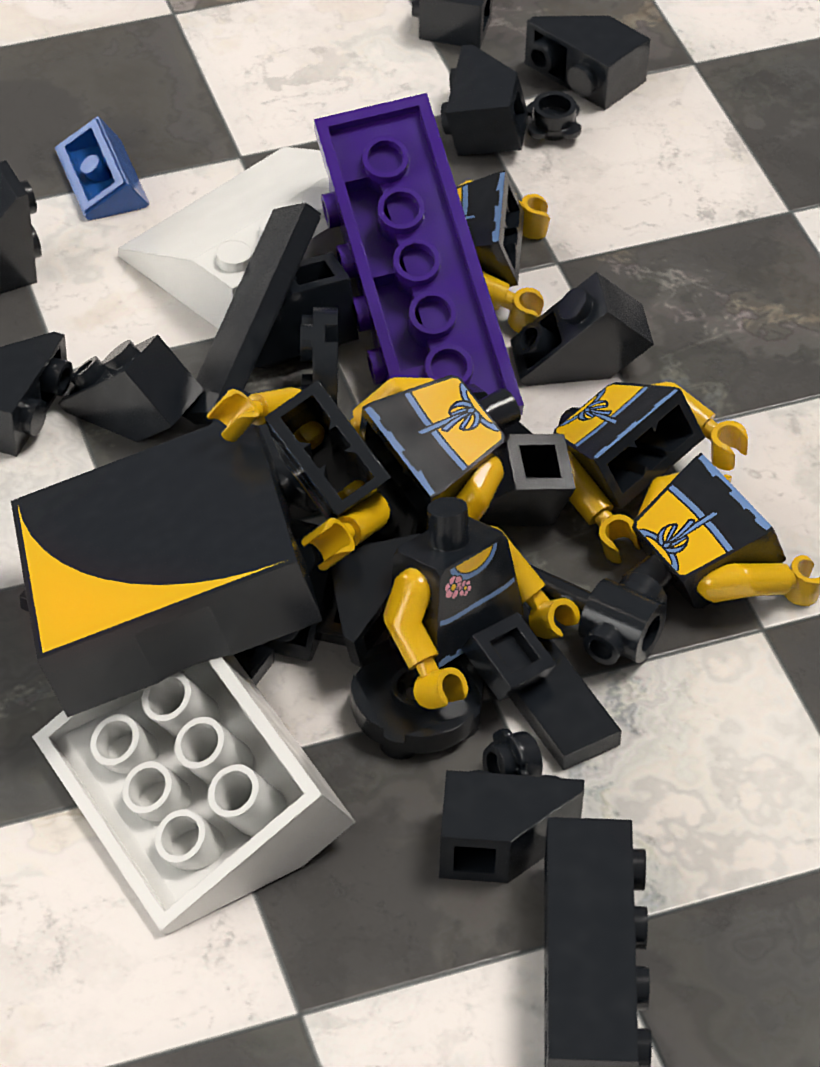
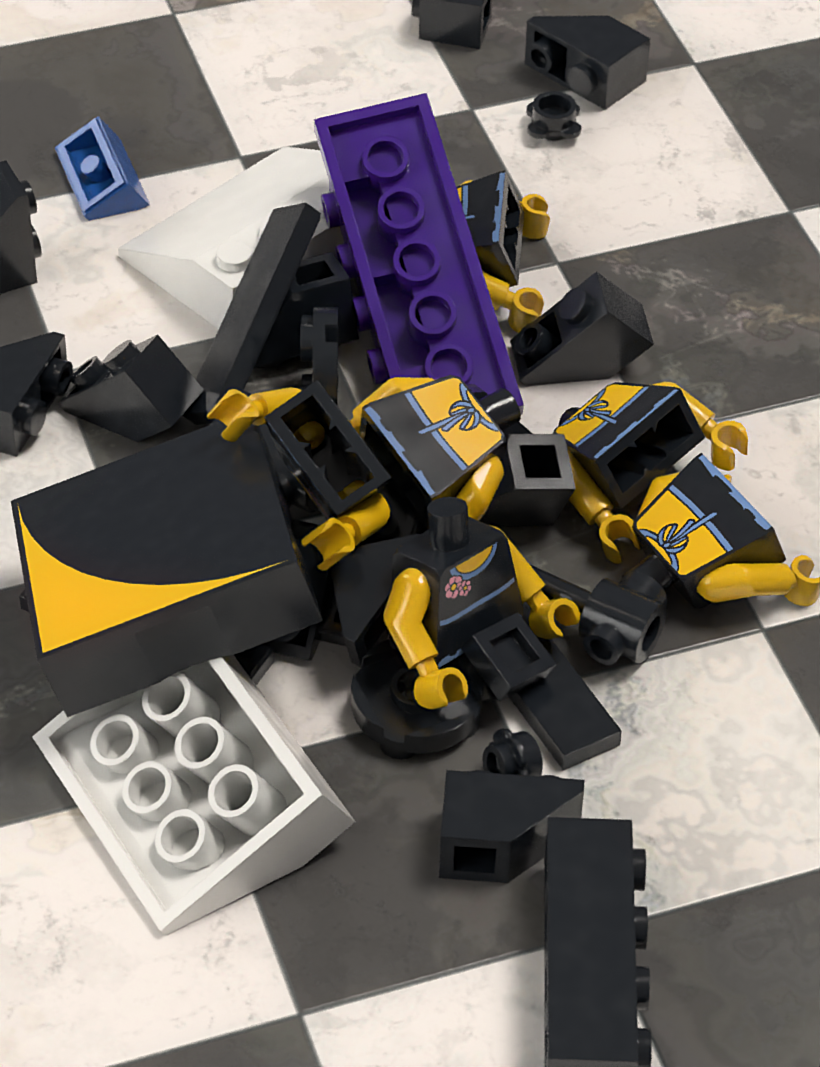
(484, 105): black slope -> none

